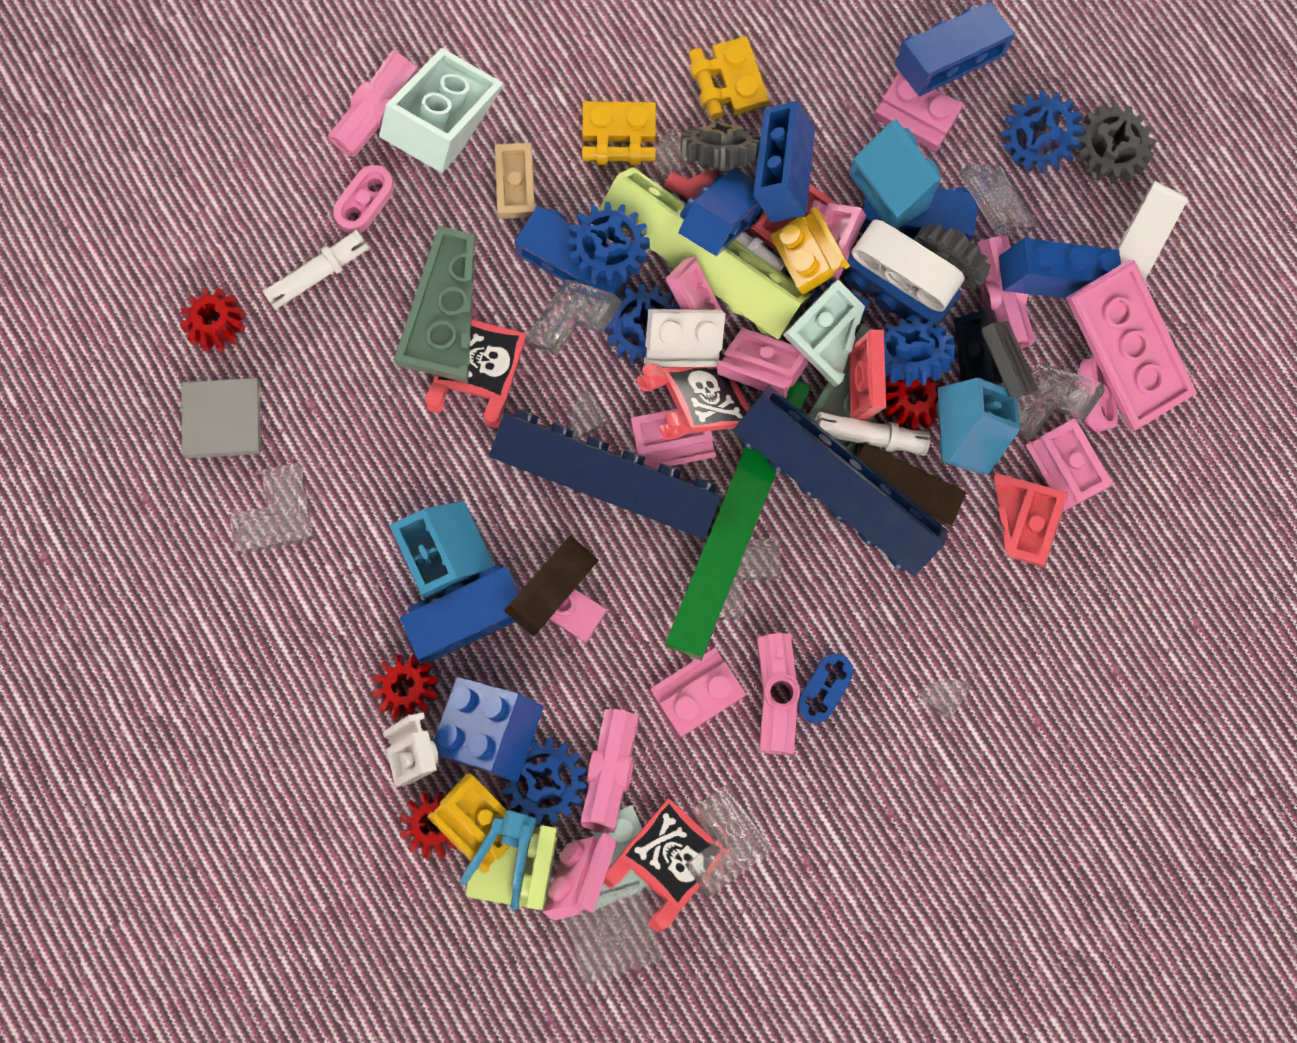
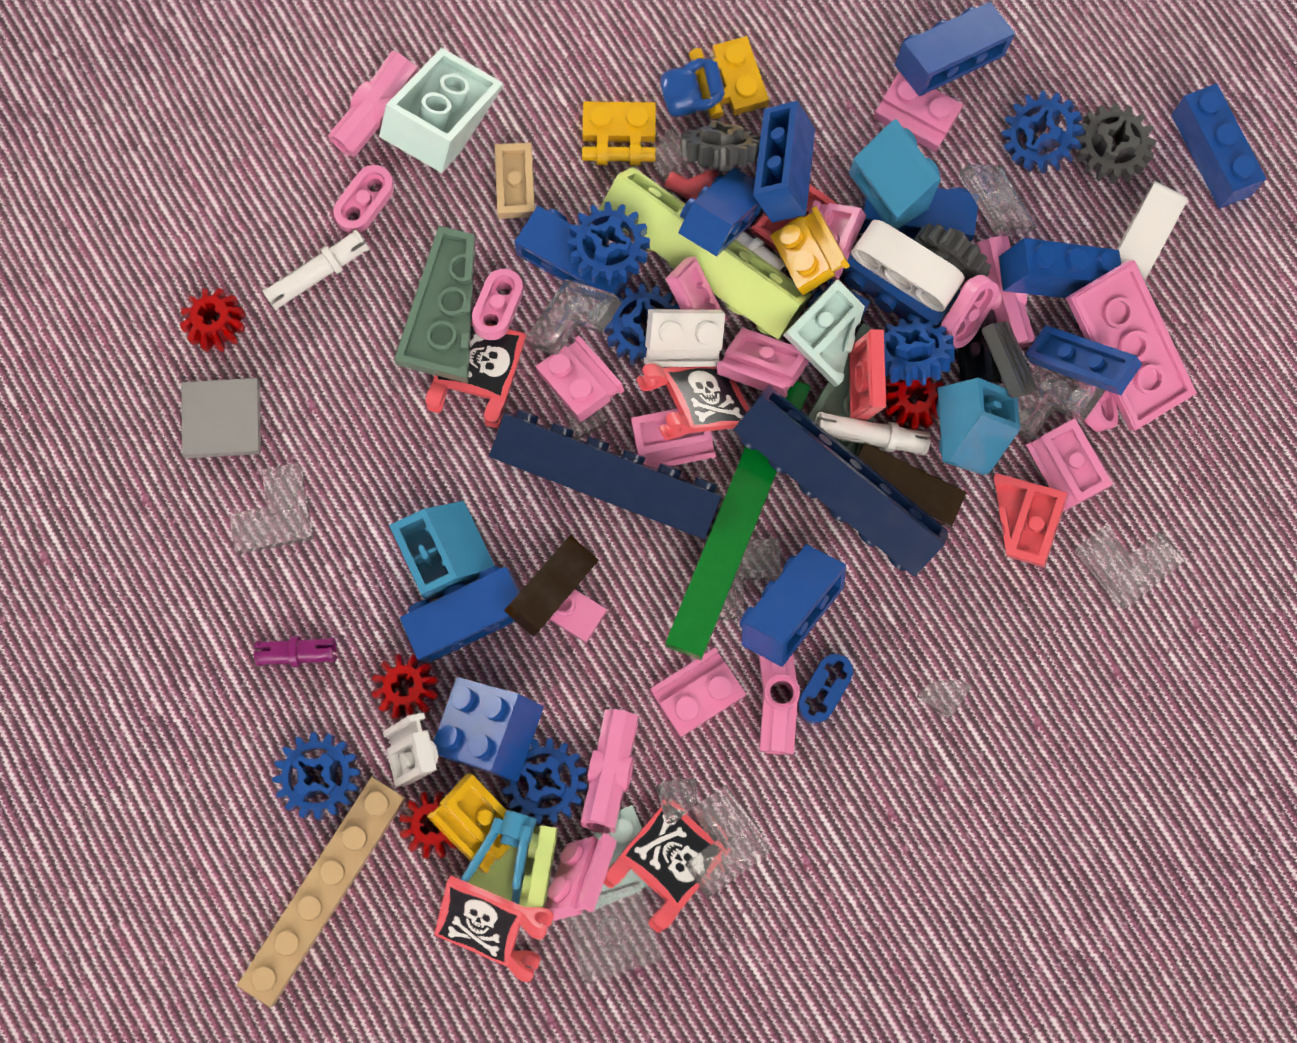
(295, 651): none -> magenta pin
(303, 789): none -> blue gear
(321, 892): none -> tan plate
(491, 925): none -> flag
(496, 306): none -> bright pink plate
(580, 379): none -> bright pink plate
(677, 798): none -> clear tile
(682, 89): none -> blue piece
(792, 604): none -> blue brick
(970, 309): none -> bright pink plate
(1083, 360): none -> blue plate
(1127, 574): none -> clear plate
(1218, 146): none -> blue brick

